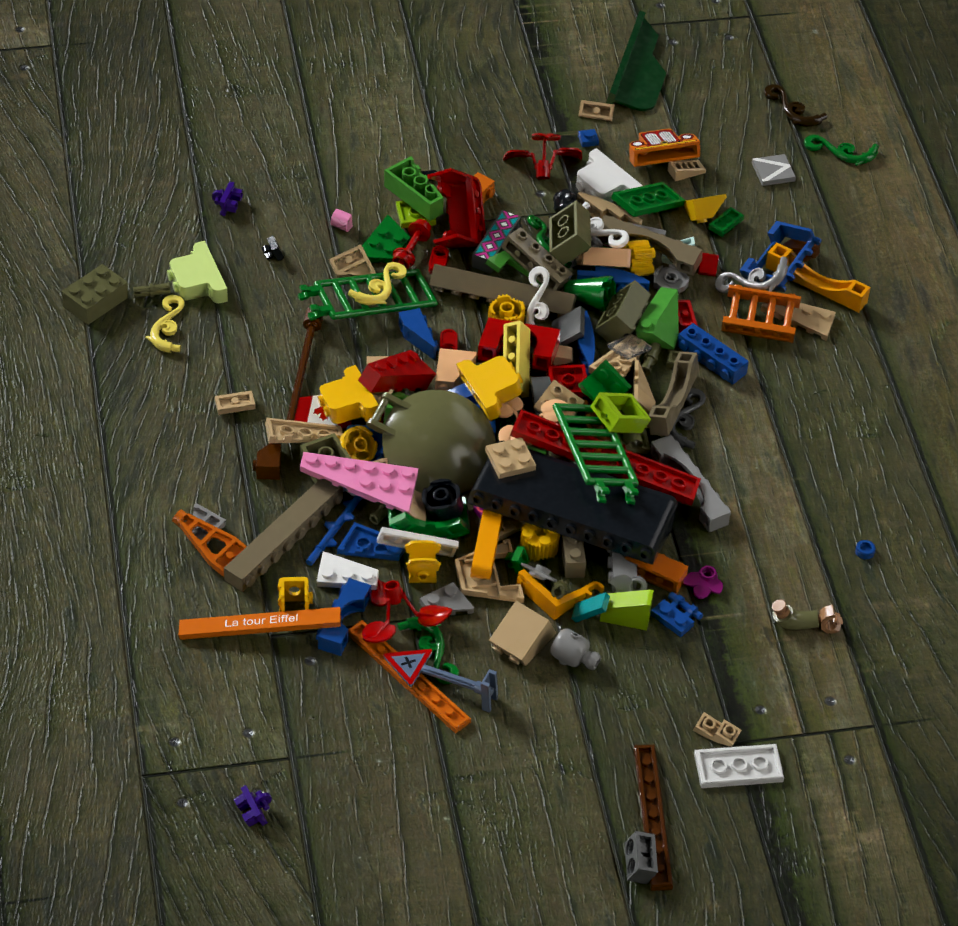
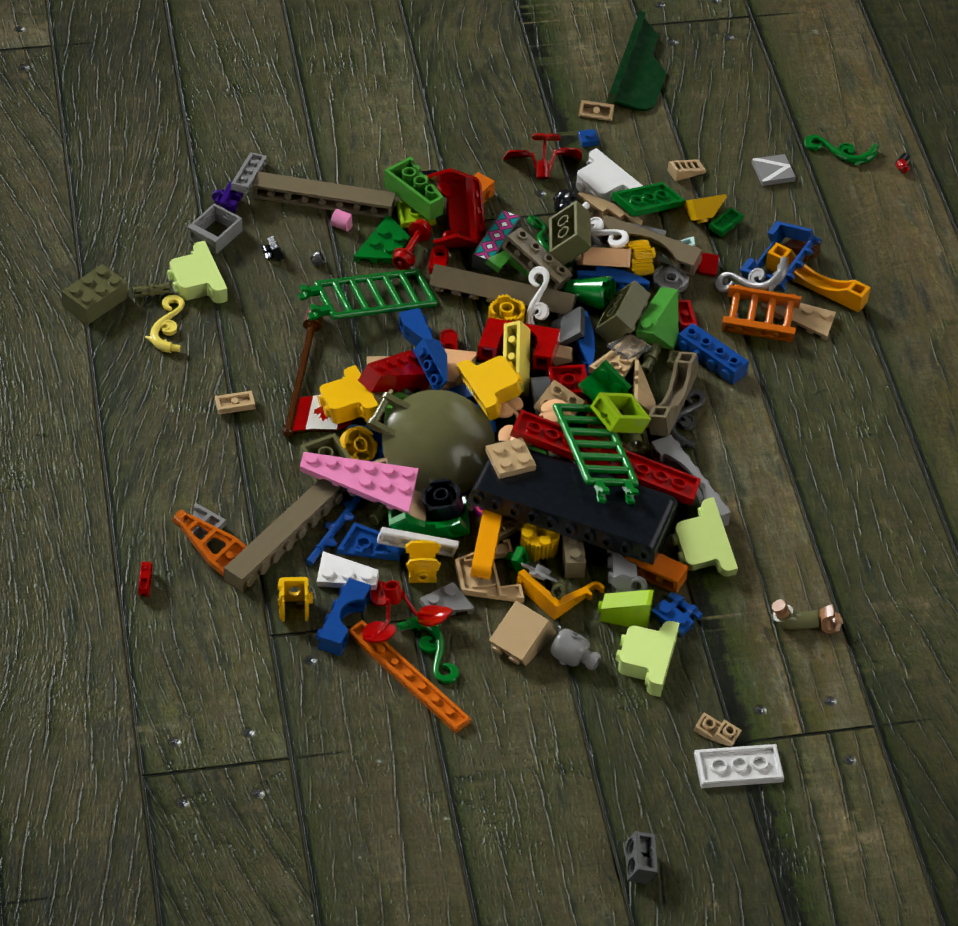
(145, 579): none -> red piece
(197, 228): none -> light grey window
(246, 175): none -> light grey plate
(256, 803): dark purple hips -> none
(259, 623): orange tile -> none
(268, 462): reddish brown slope -> none
(298, 432): tan wing -> none
(317, 258): none -> dark grey hinge
(323, 195): none -> dark tan brick
(352, 263): tan wing -> none
(377, 284): light yellow plant -> none
(412, 663): sand blue piece -> none
(433, 361): none -> blue slope
(590, 607): teal tile -> none
(648, 654): none -> yellowish green brick
(653, 812): reddish brown tile -> none
(662, 147): orange brick -> none
(704, 541): none -> yellowish green brick
(704, 582): magenta plate -> none
(797, 106): dark brown plant -> none
(865, 549): blue tile -> none
(901, 163): none -> red arm

